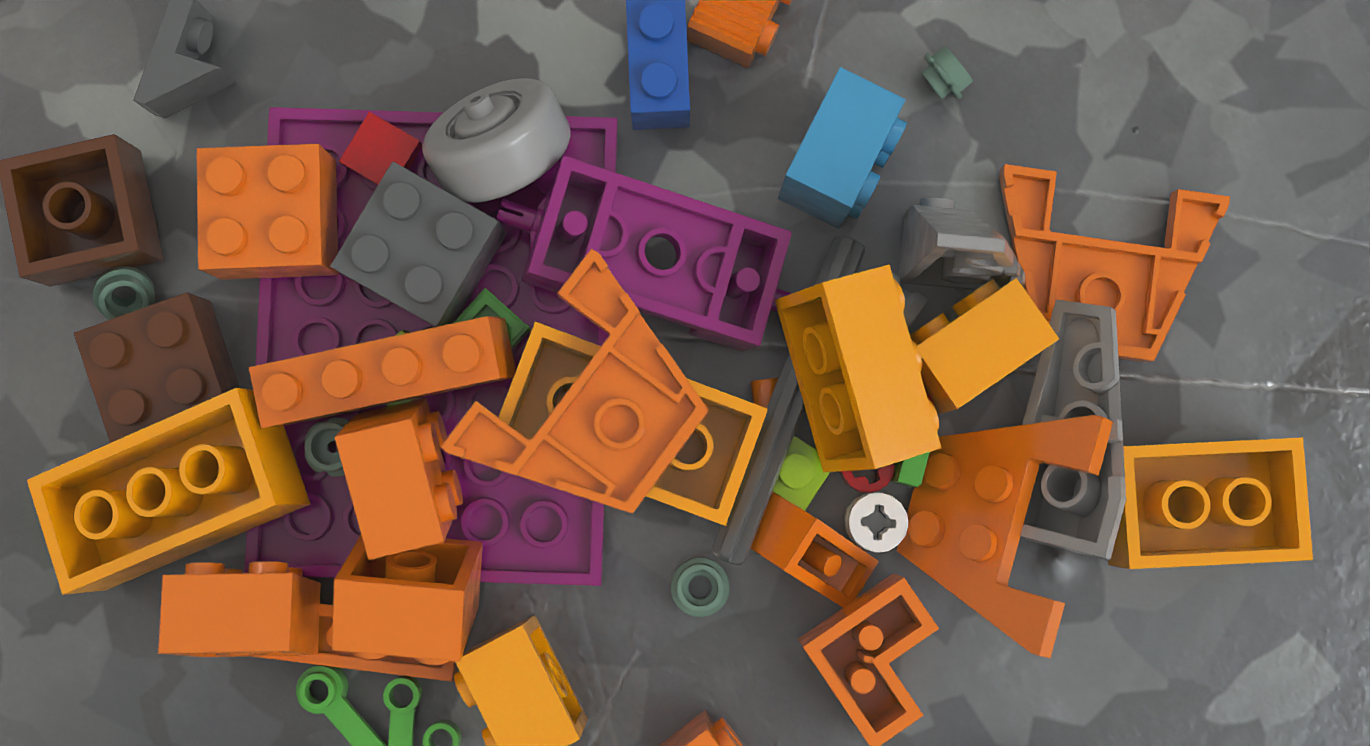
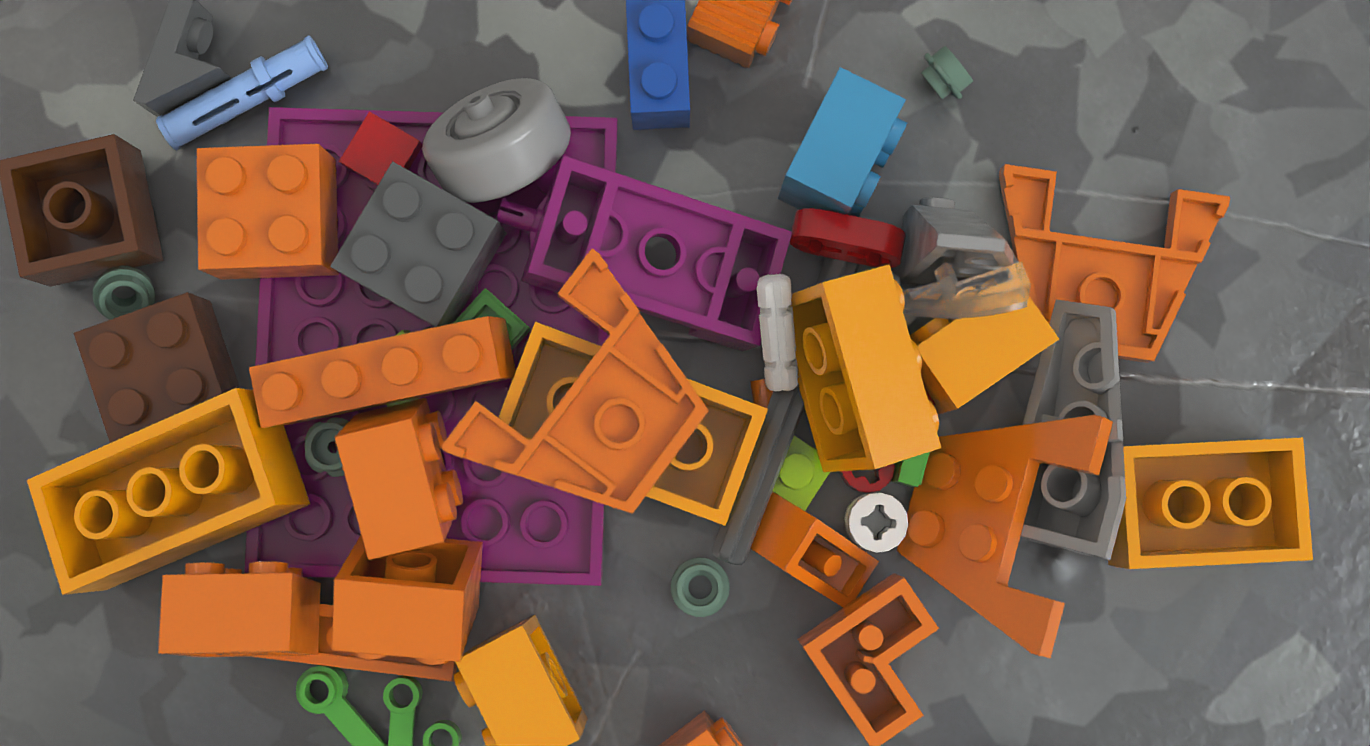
(262, 82): none -> light blue pin
(777, 332): none -> white axle
(847, 238): none -> red beam
(977, 296): none -> clear slope

